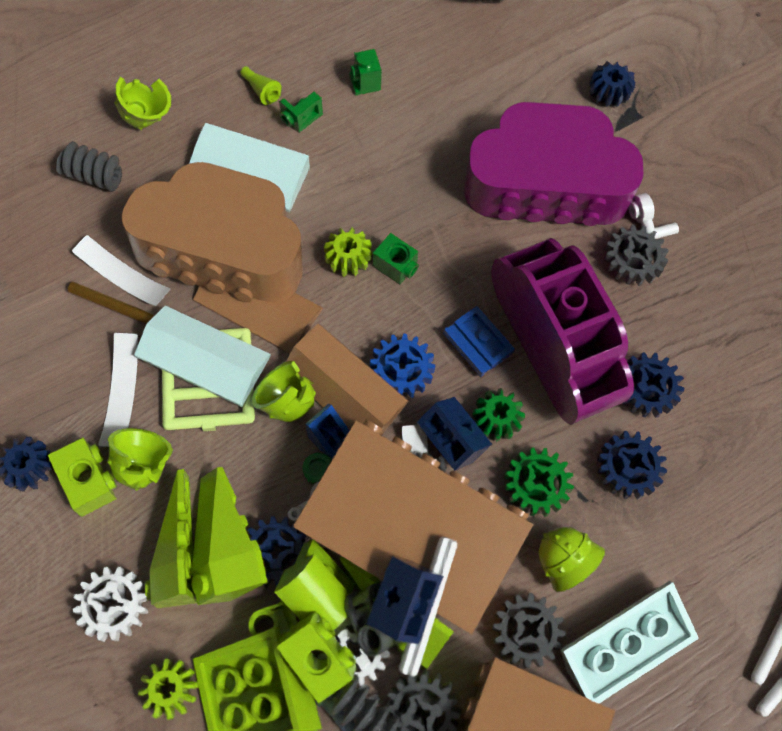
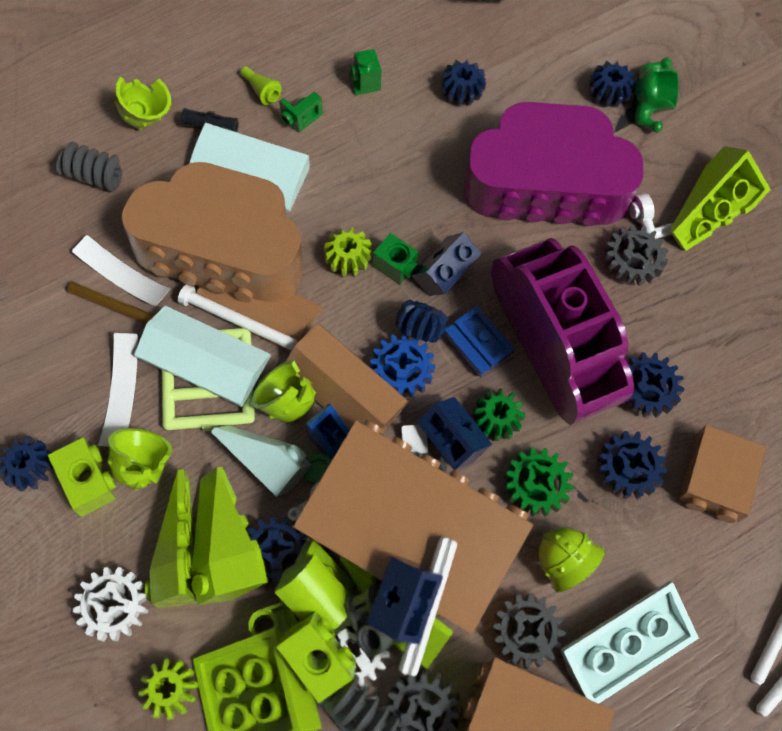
(188, 296): none -> white bar
(198, 119): none -> black pin
(270, 460): none -> light aqua slope
(421, 321): none -> dark blue gear
(446, 264): none -> dark blue brick
(463, 82): none -> dark blue gear
(655, 91): none -> green piece
(722, 474): none -> medium nougat brick
(724, 190): none -> lime wedge

